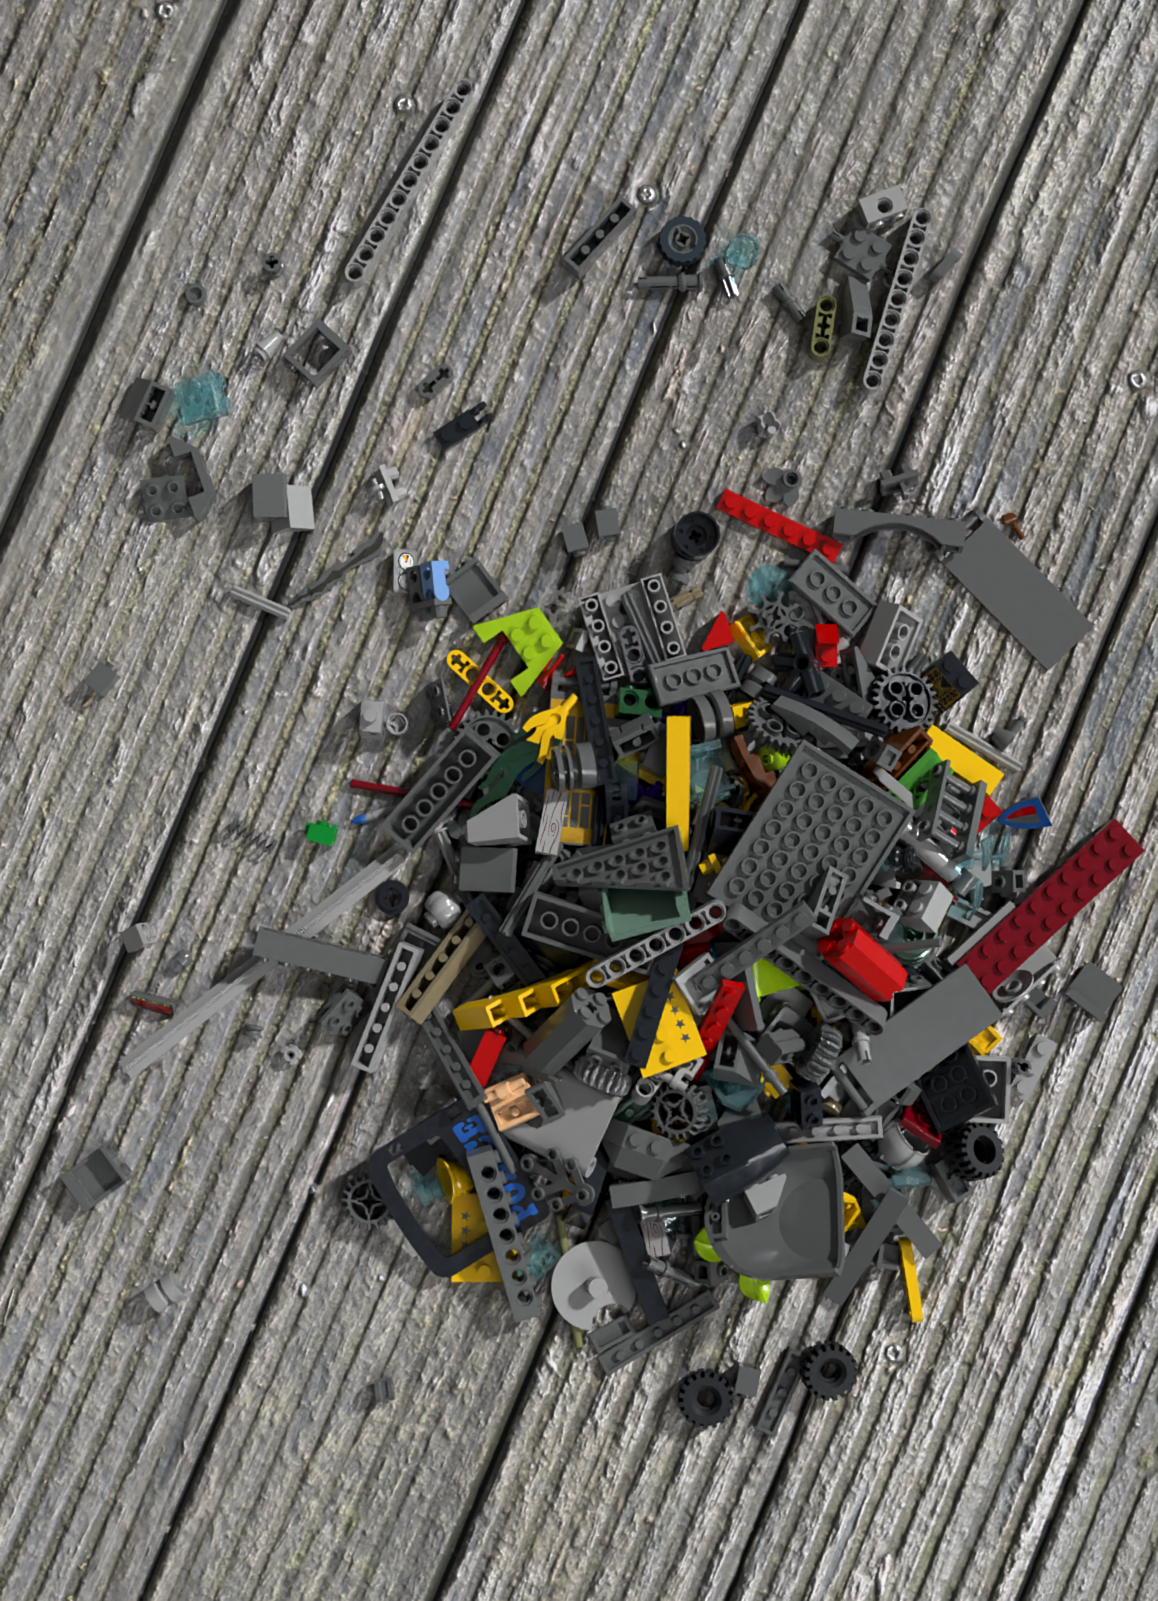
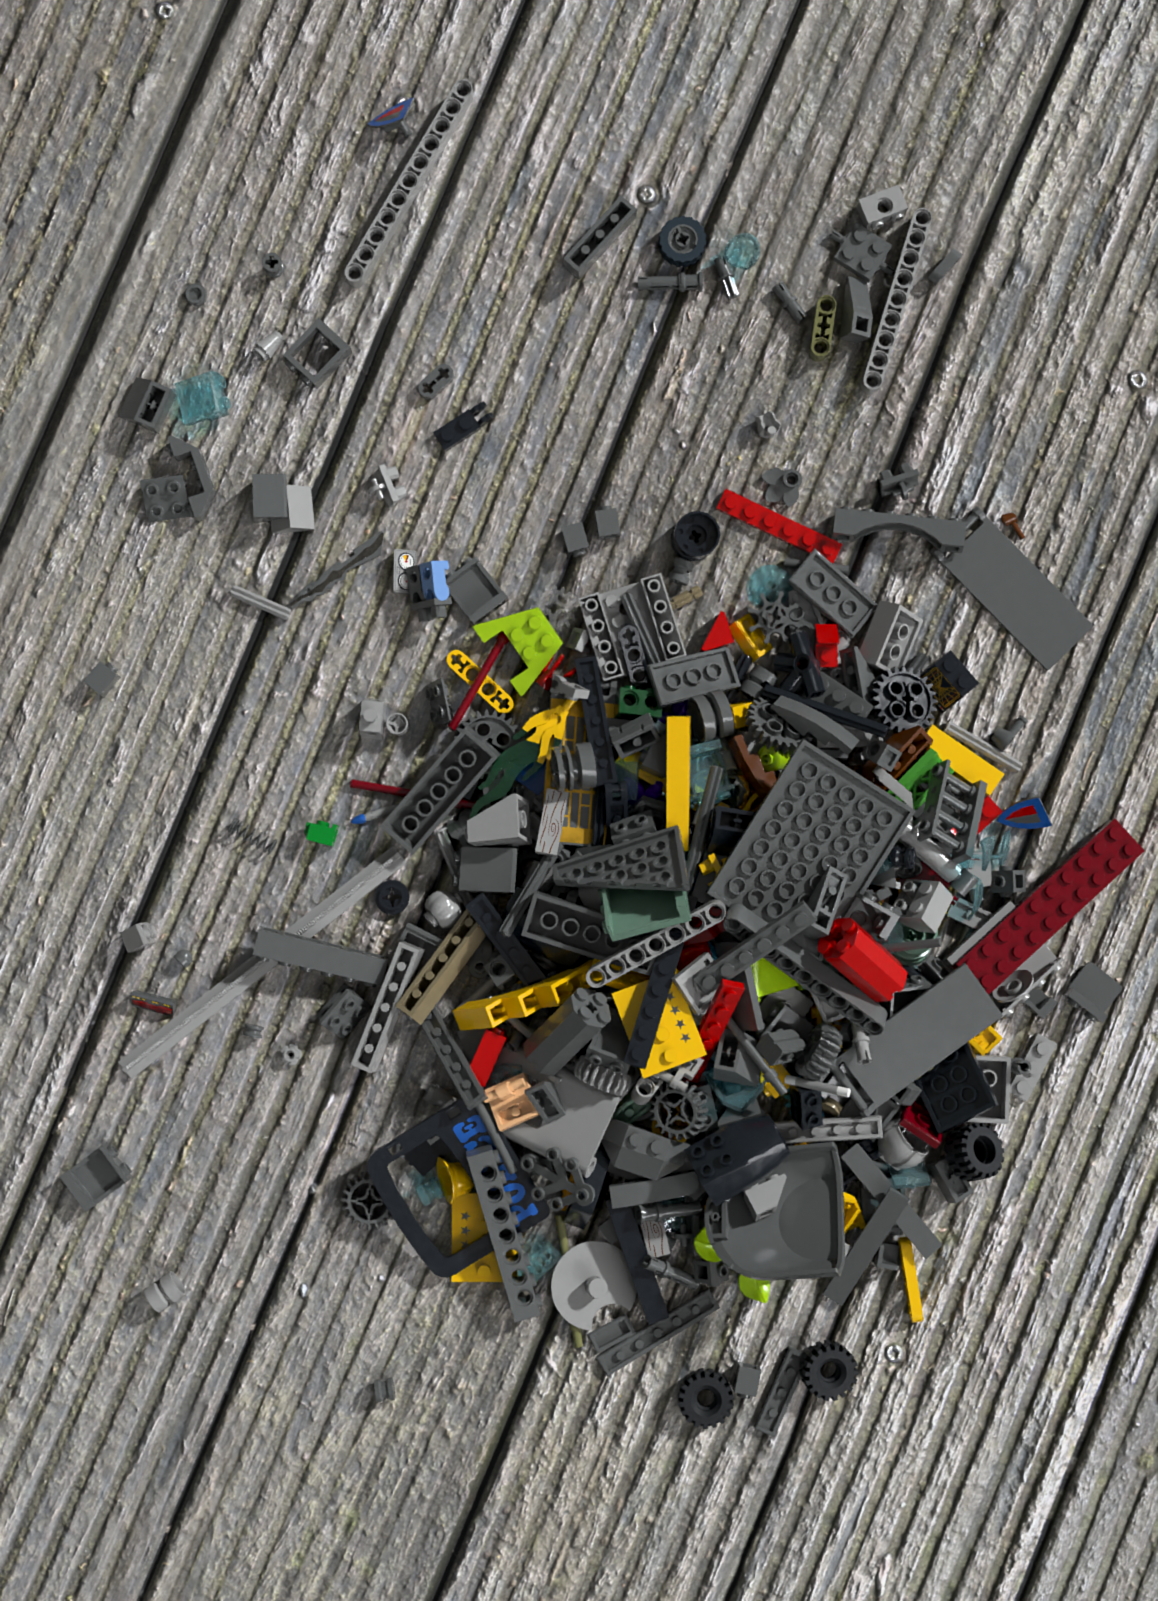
(394, 118): none -> shield
(572, 690): none -> light grey plate
(819, 1086): none -> light grey bar

